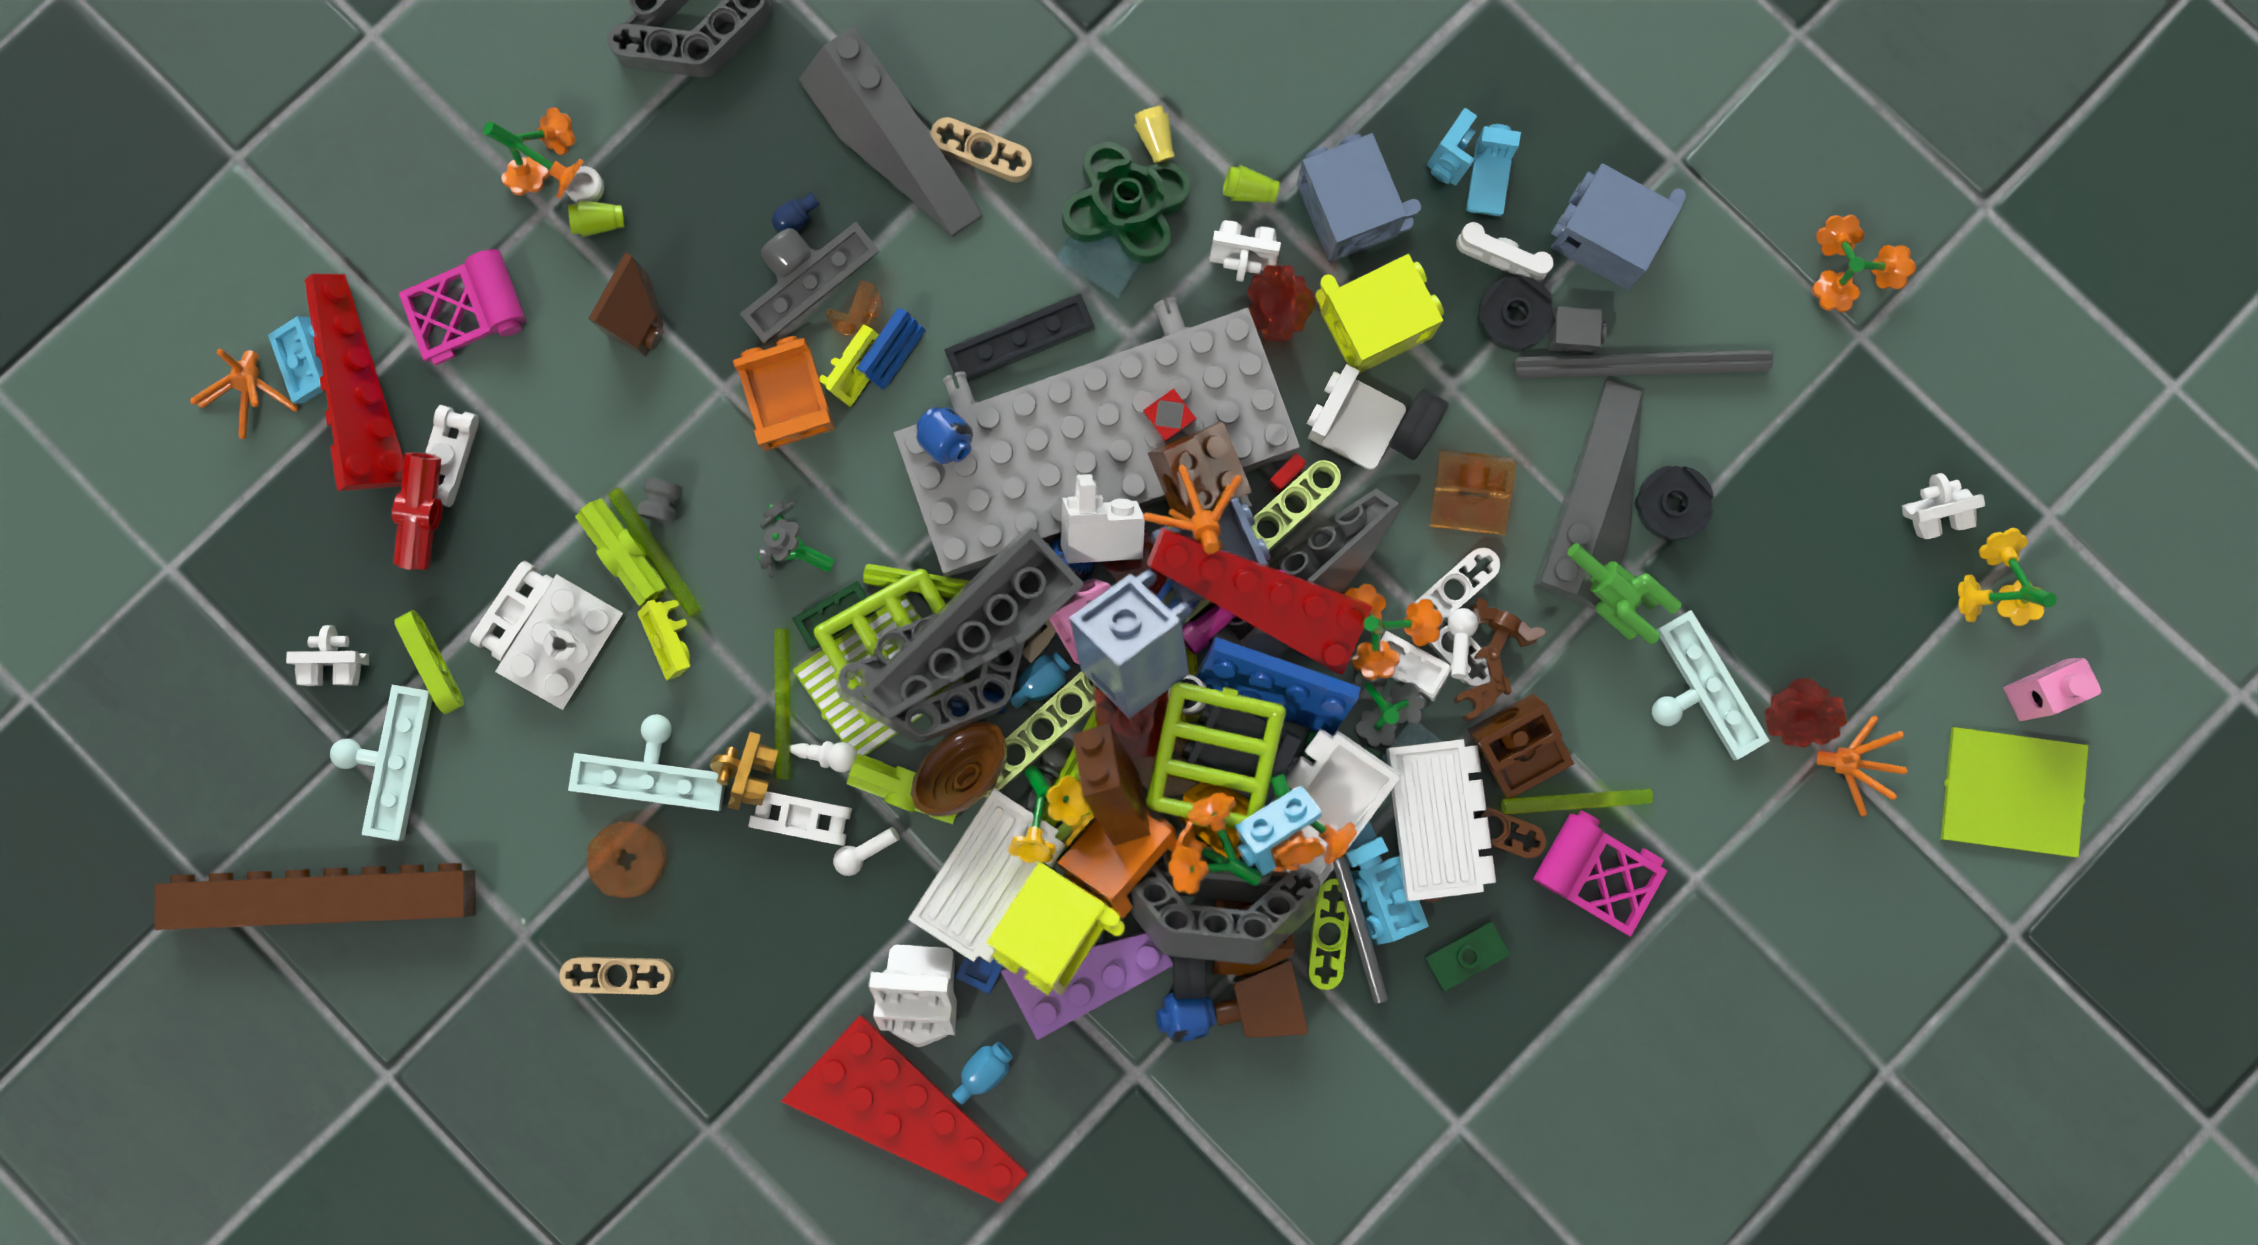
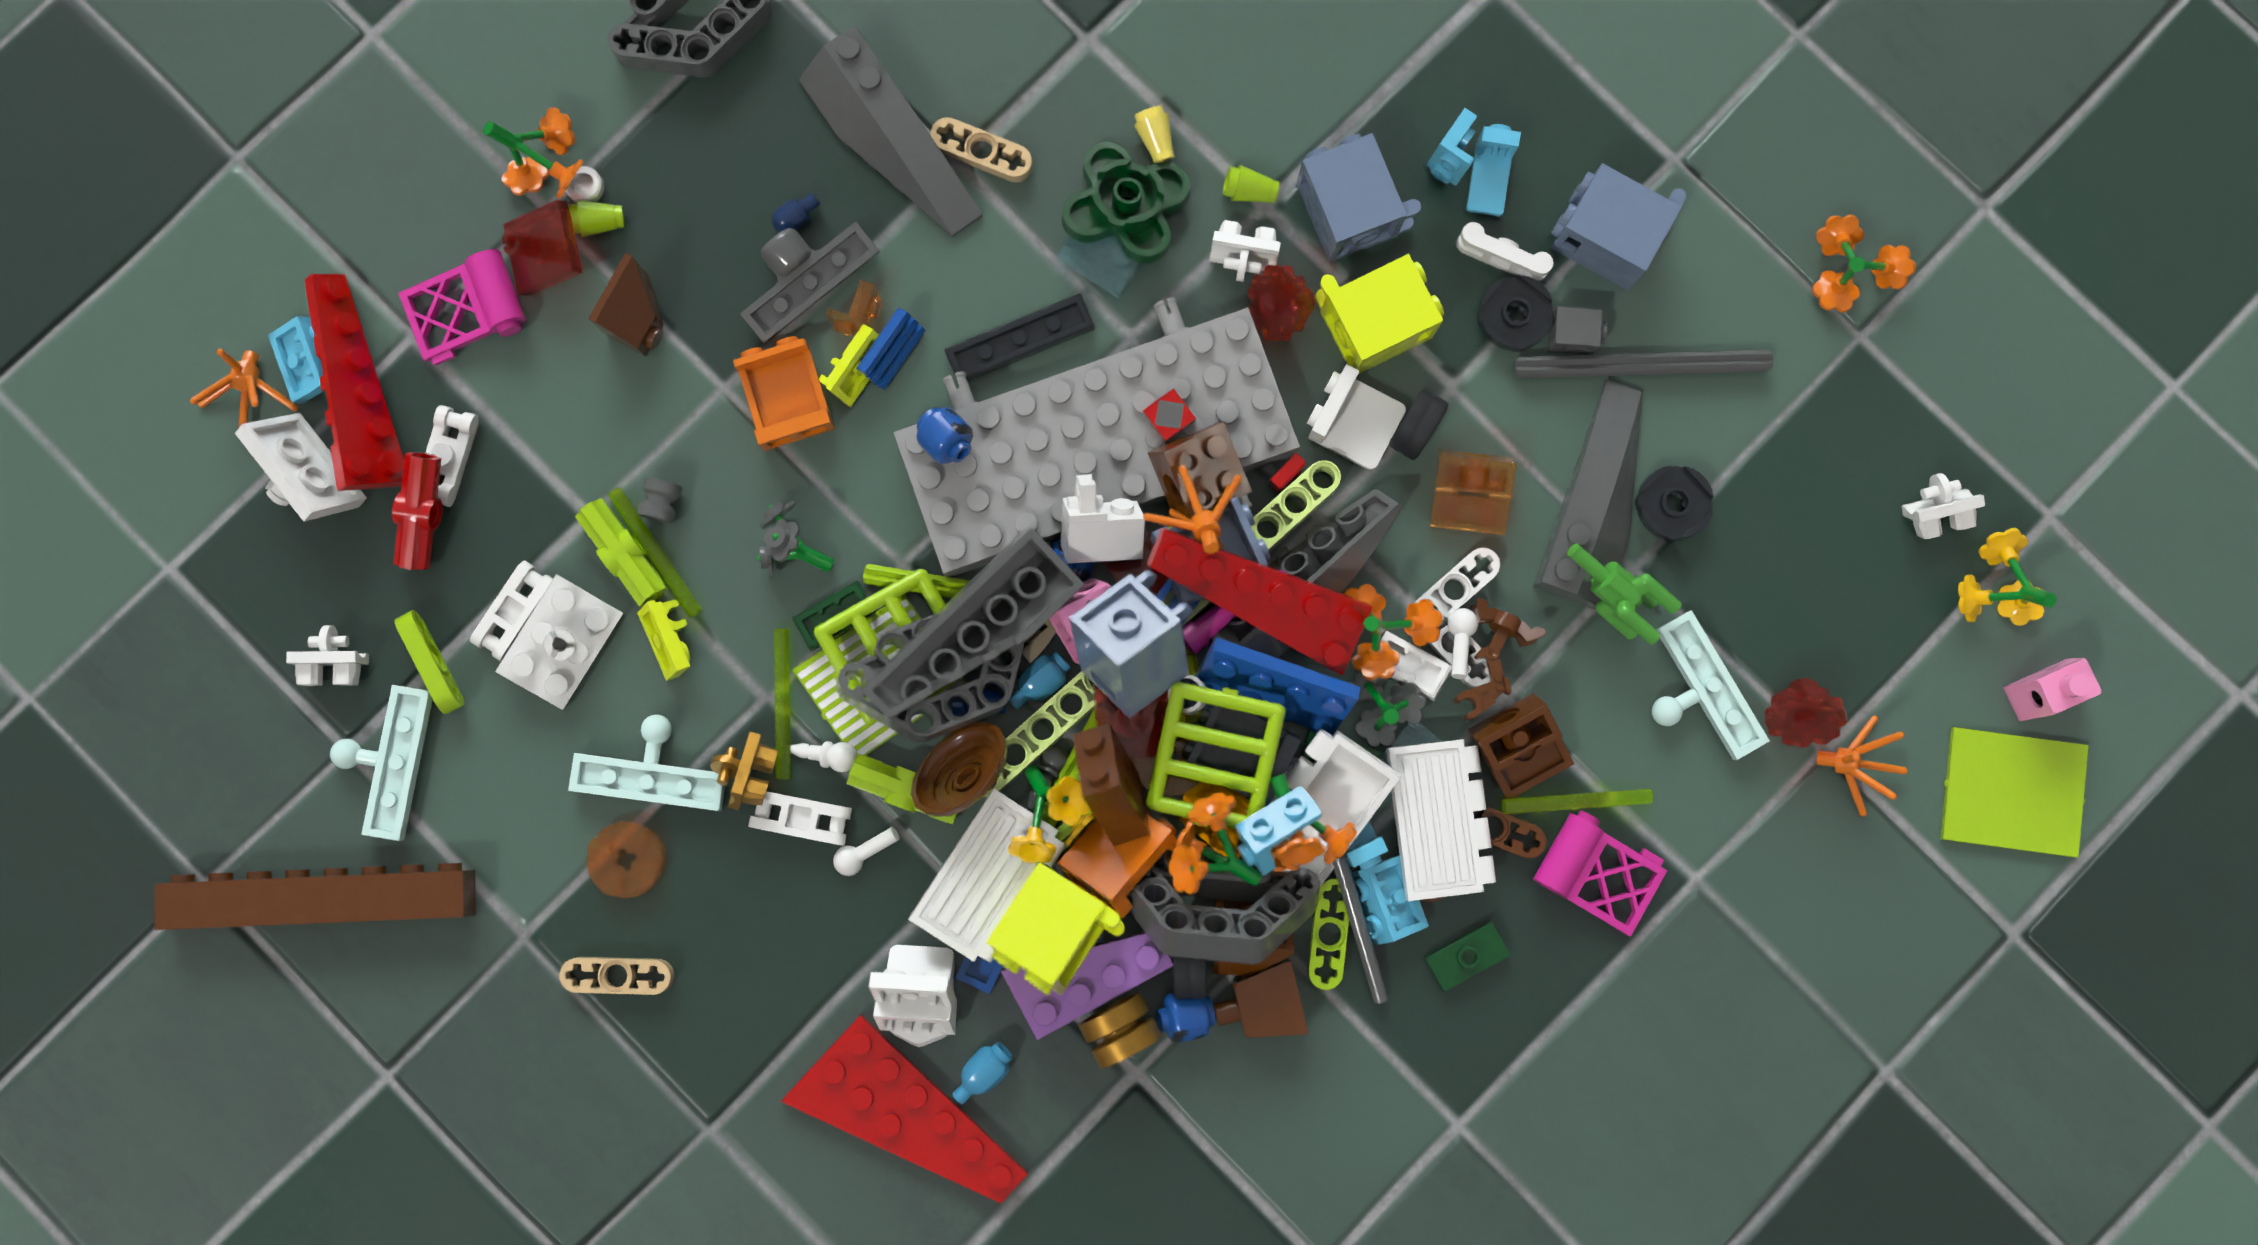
(297, 466): none -> white plate
(542, 248): none -> clear red tile
(1120, 1030): none -> pearl gold wheel

